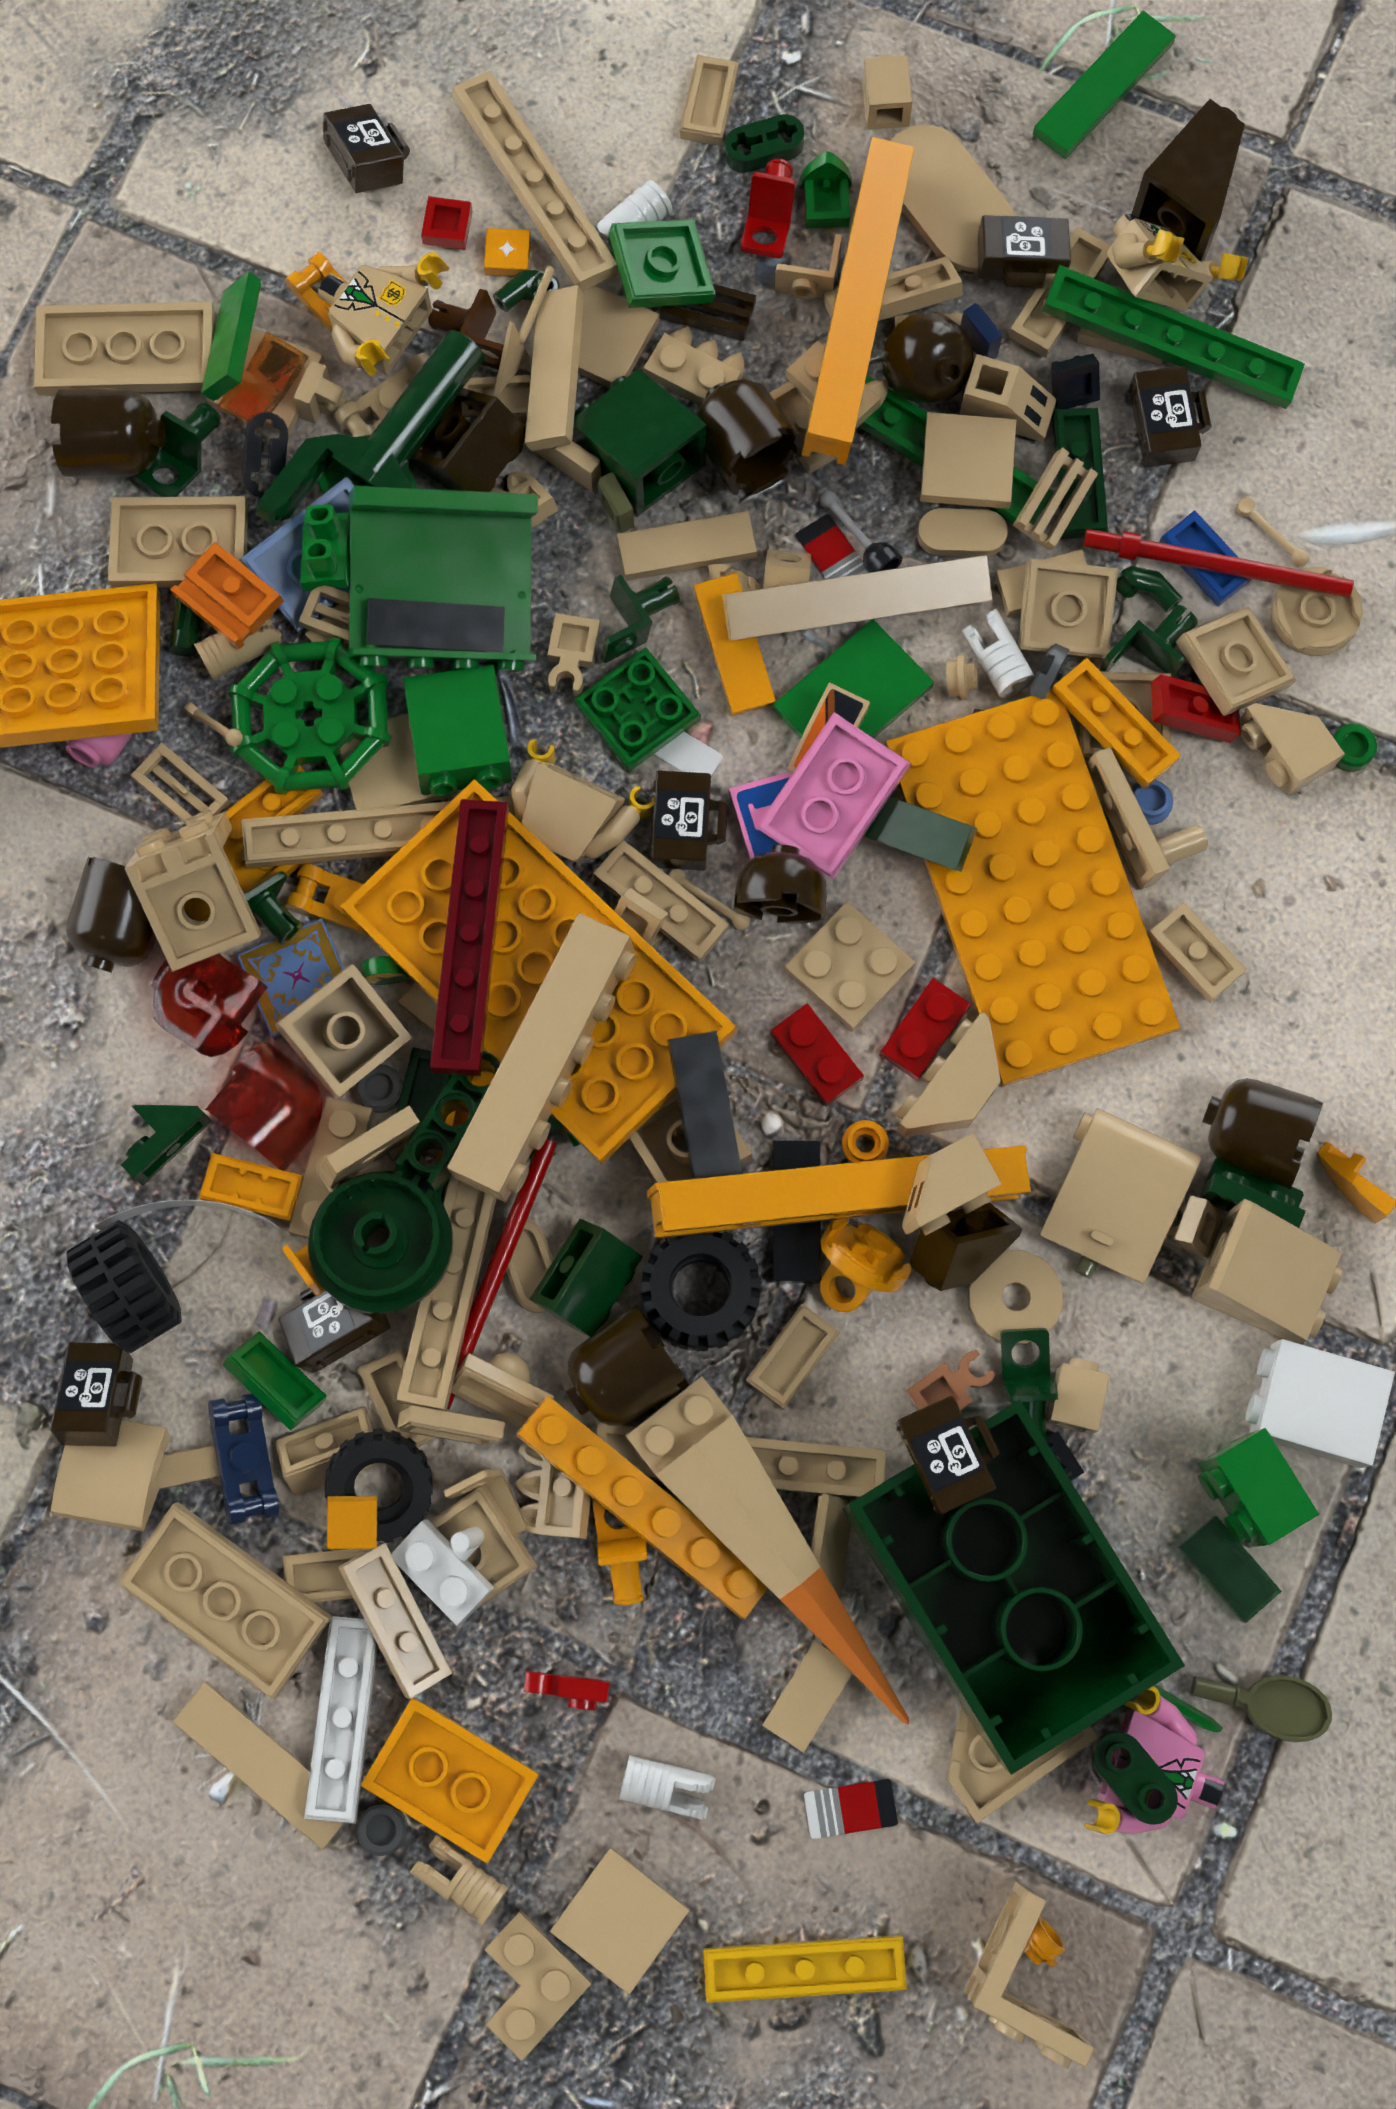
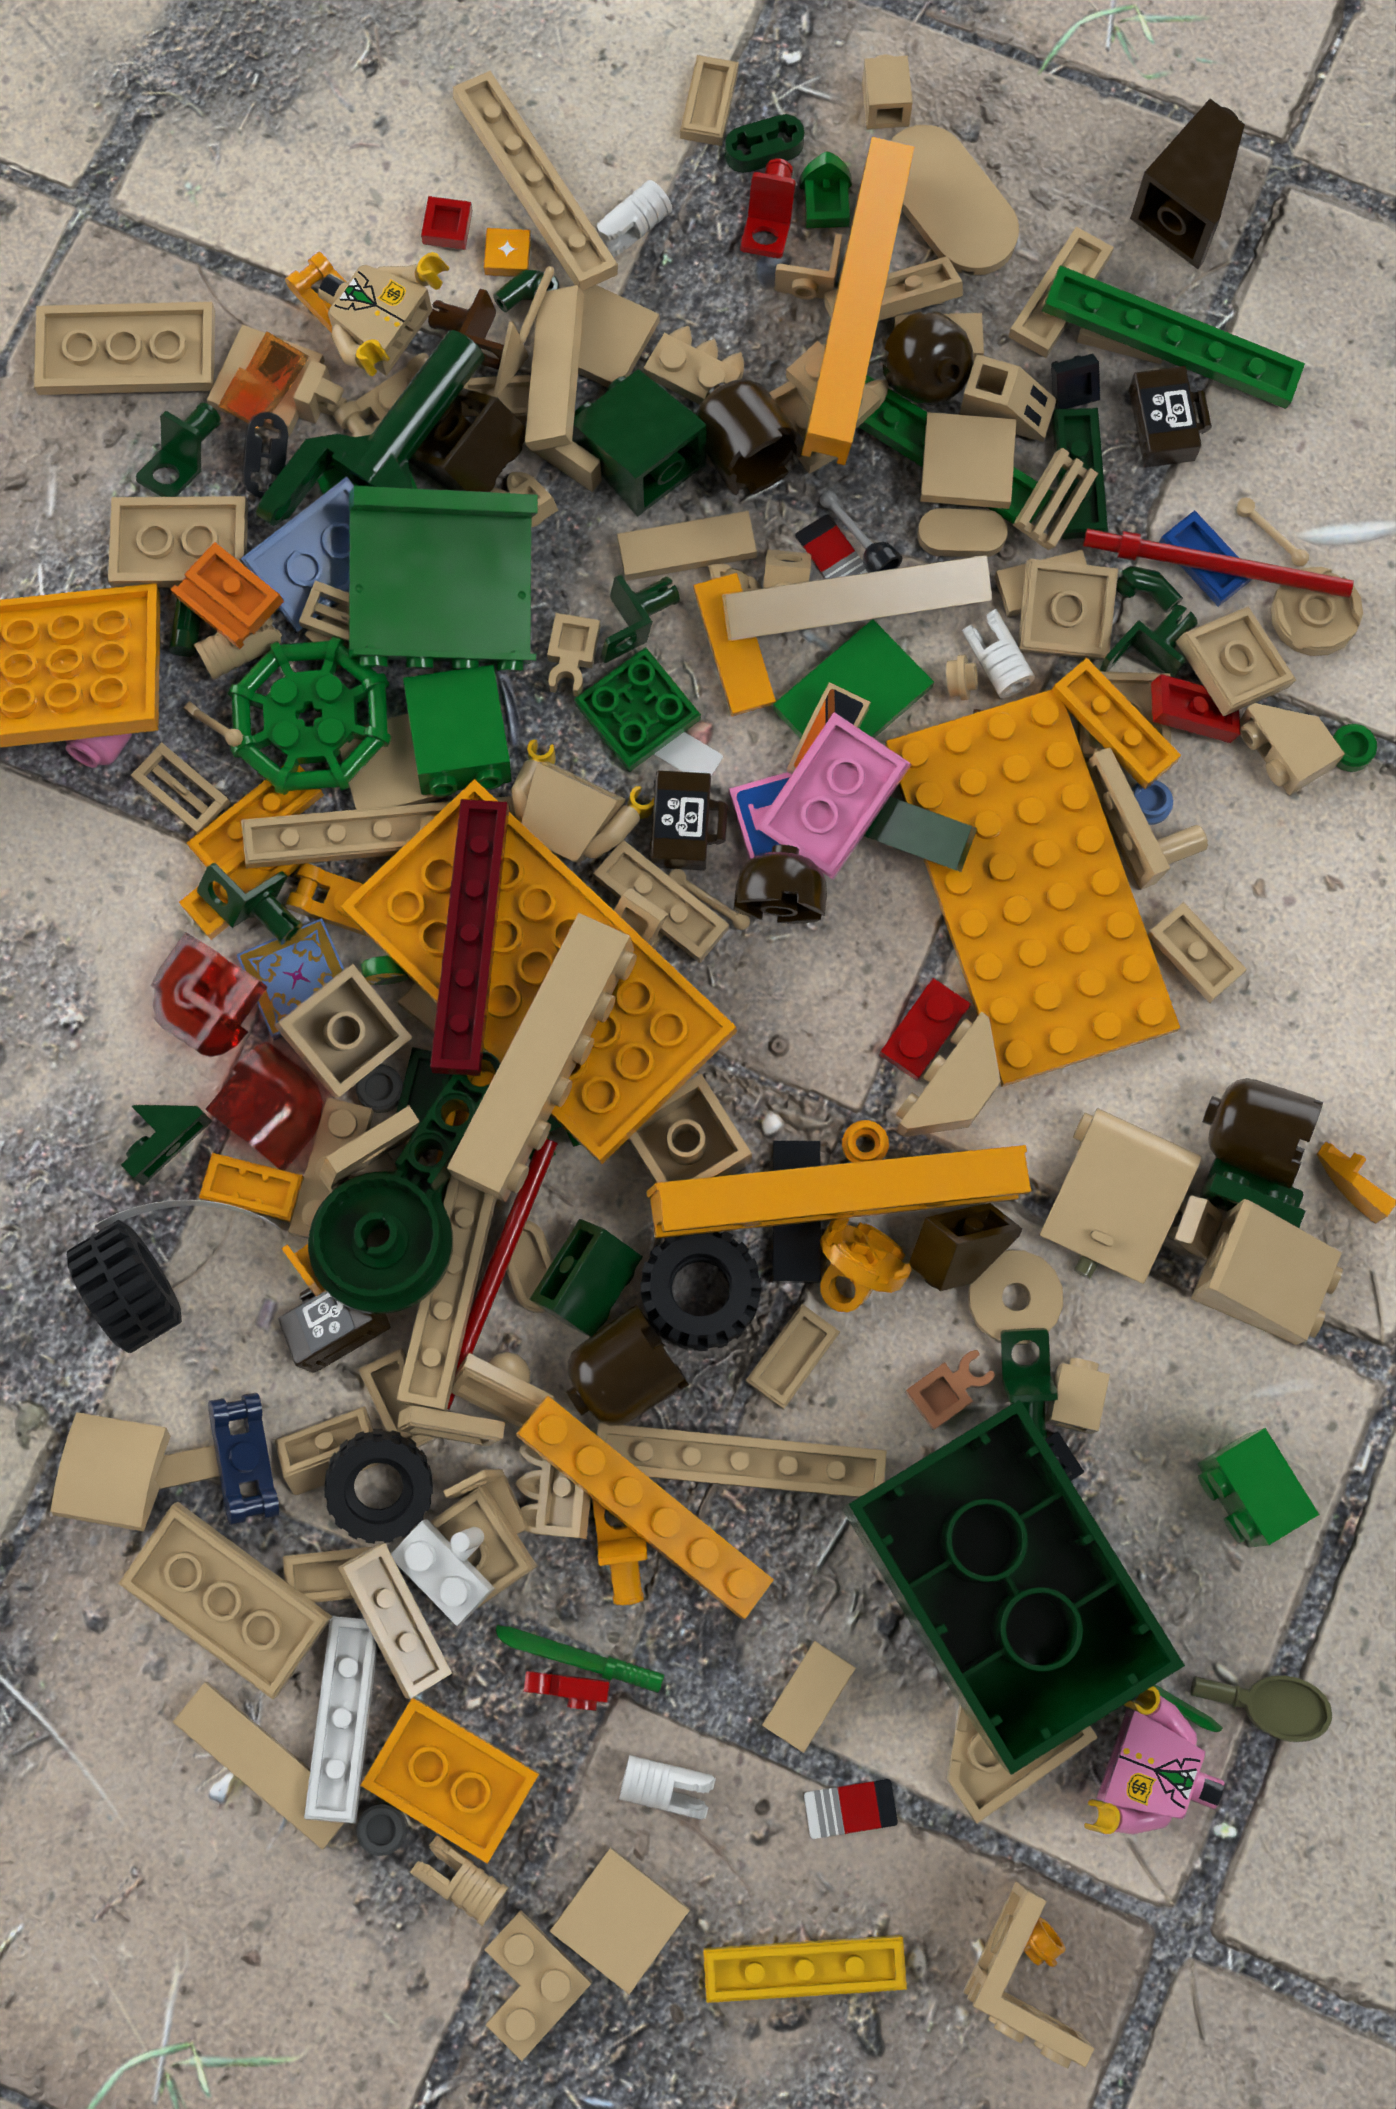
(94, 1394): dark brown piece -> none
(105, 432): dark brown cylinder -> none
(109, 918): dark brown cylinder -> none
(187, 866): tan bracket -> none
(231, 336): green tile -> none
(274, 1380): green tile -> none
(325, 548): green hips -> none
(352, 1522): light orange tile -> none
(365, 147): dark brown piece -> none
(434, 625): black tile -> none
(608, 1667): none -> green piece
(615, 503): olive tile -> none
(661, 263): green tile -> none
(704, 1105): black tile -> none
(716, 1474): tan plate -> none
(727, 303): dark brown tile -> none
(816, 1054): red plate -> none
(831, 1538): tan slope -> none
(849, 966): tan plate -> none
(947, 1453): piece -> none
(949, 1180): tan slope -> none
(981, 331): dark blue tile -> none
(1022, 249): dark brown piece -> none
(1049, 671): dark grey tile -> none
(1104, 84): green tile -> none
(1134, 1778): dark green plate -> none
(1162, 267): tan torso -> none
(1229, 1569): clear green tile -> none
(1320, 1402): white brick -> none

